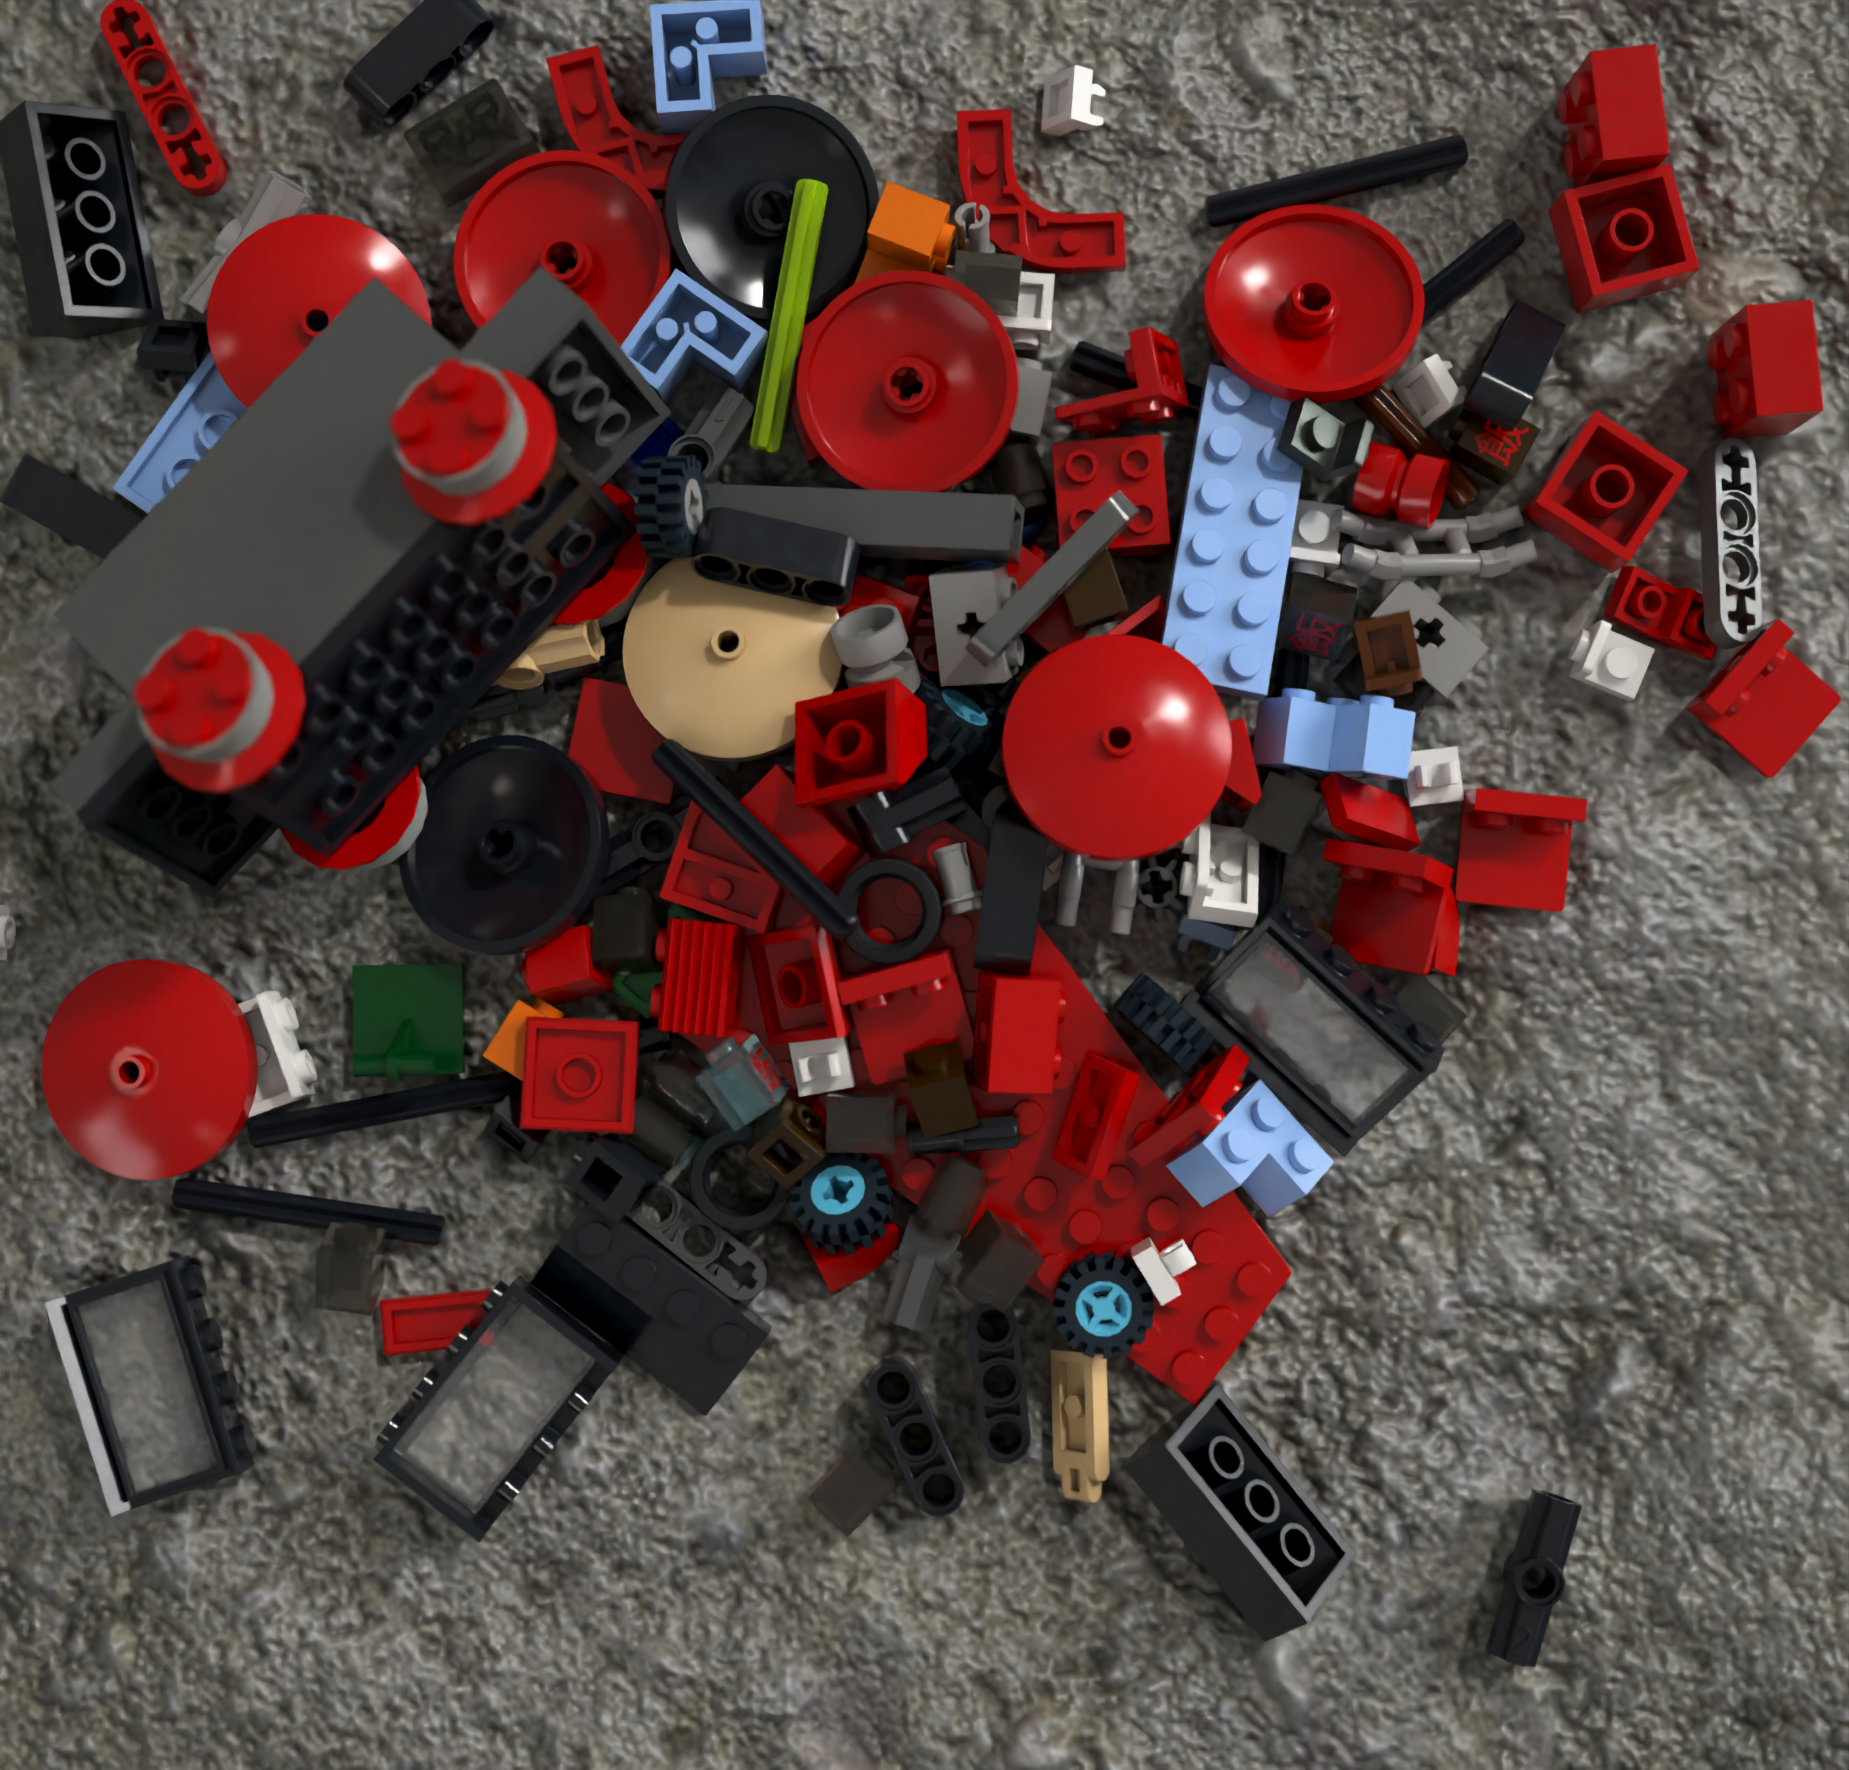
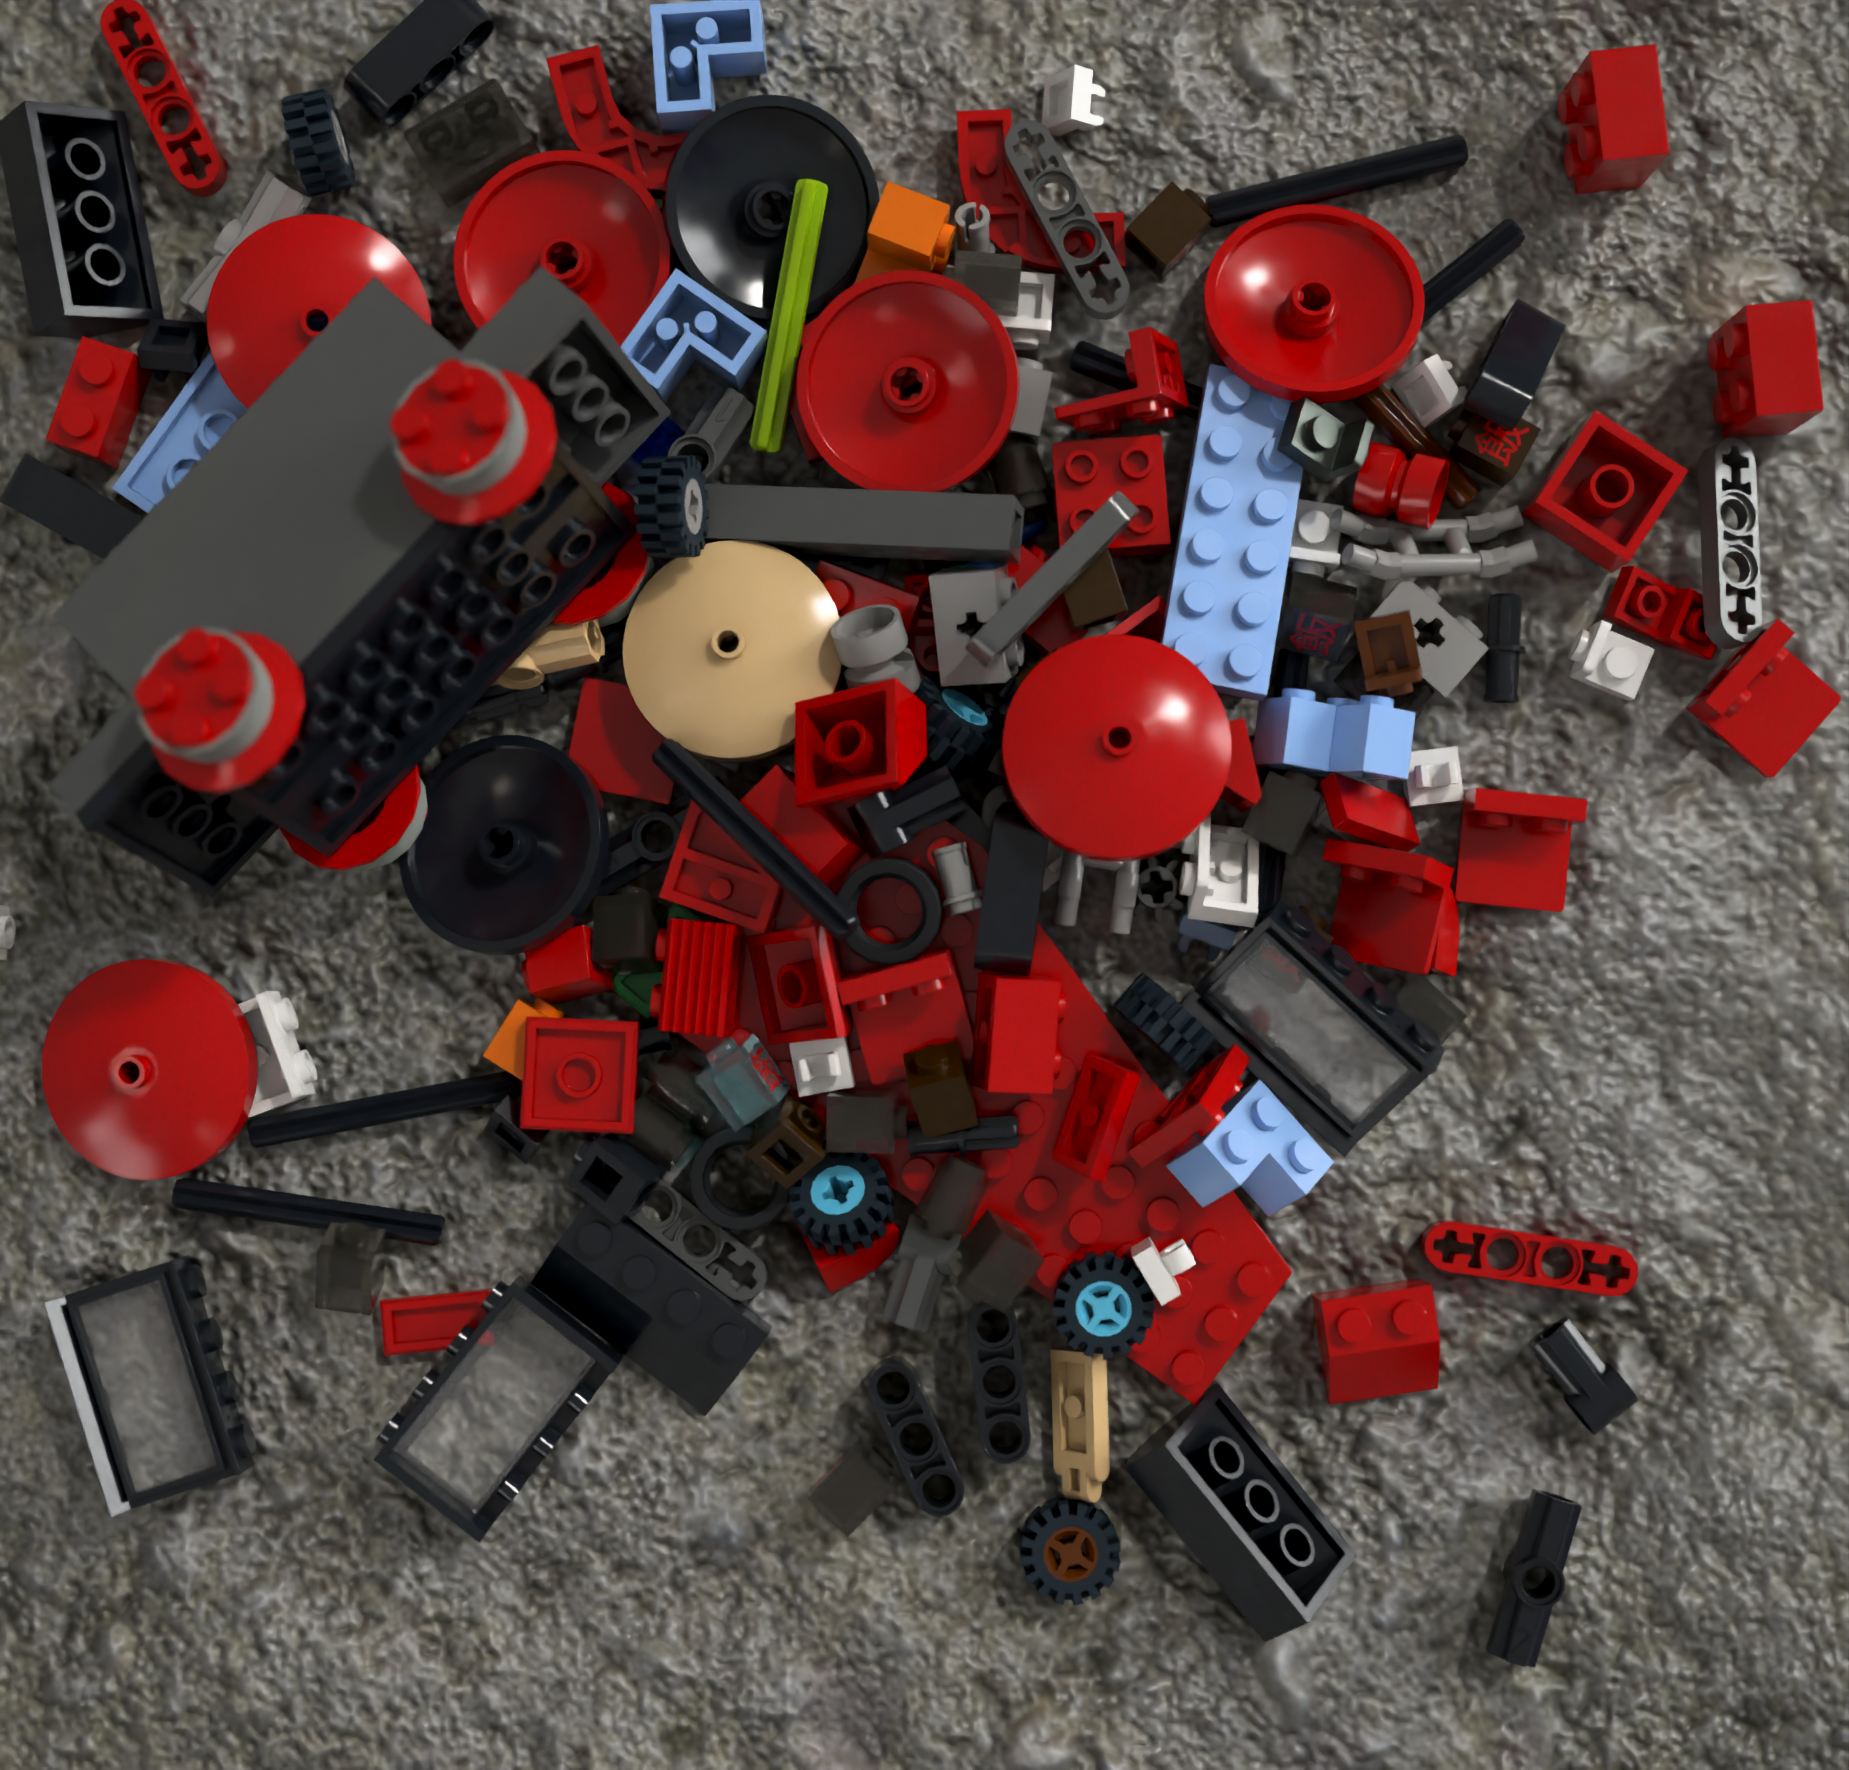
(99, 403): none -> red brick
(318, 142): none -> black wheel
(408, 1020): dark green plate -> none
(776, 557): black beam -> none
(1072, 217): none -> dark grey beam
(1085, 1562): none -> black wheel
(1168, 229): none -> dark brown brick
(1378, 1340): none -> red slope
(1504, 648): none -> black axle
(1529, 1253): none -> red beam
(1590, 1387): none -> black piece
(1623, 238): red brick -> none

